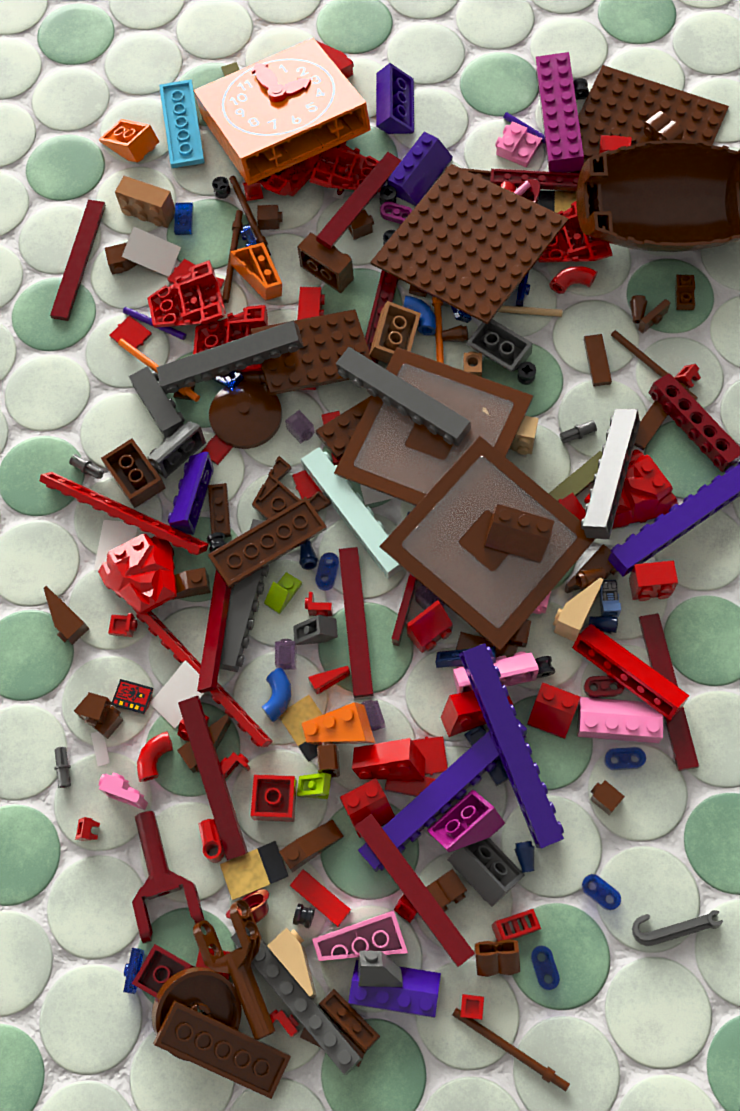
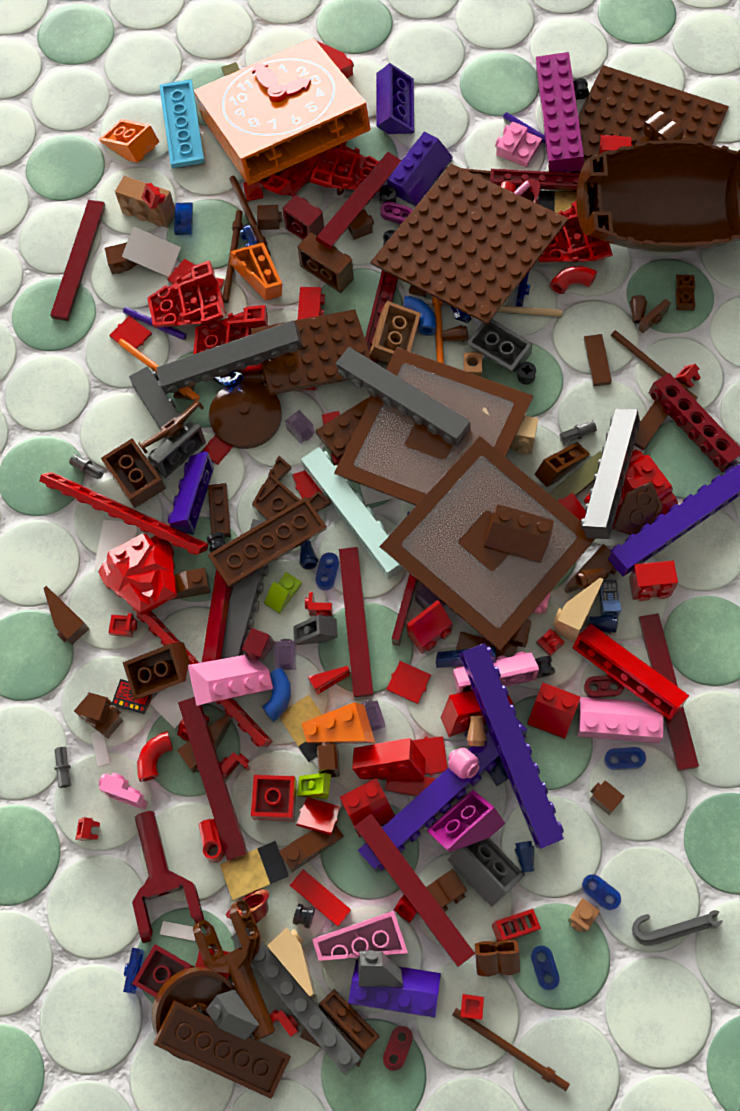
(152, 195): none -> red tile
(157, 670): none -> reddish brown slope
(171, 428): none -> reddish brown plate
(177, 930): none -> white sticker
(219, 183): black wheel -> none
(228, 679): none -> bright pink slope
(232, 1015): none -> dark grey slope
(258, 645): none -> dark red slope
(302, 217): none -> dark red brick
(318, 816): none -> red piece
(398, 1048): none -> dark red plate
(408, 682): none -> red piece
(463, 763): none -> bright pink head
(476, 733): none -> medium nougat cone
(550, 642): none -> red tile
(560, 464): none -> reddish brown slope
(583, 916): none -> medium nougat bracket
(638, 509): none -> reddish brown tile

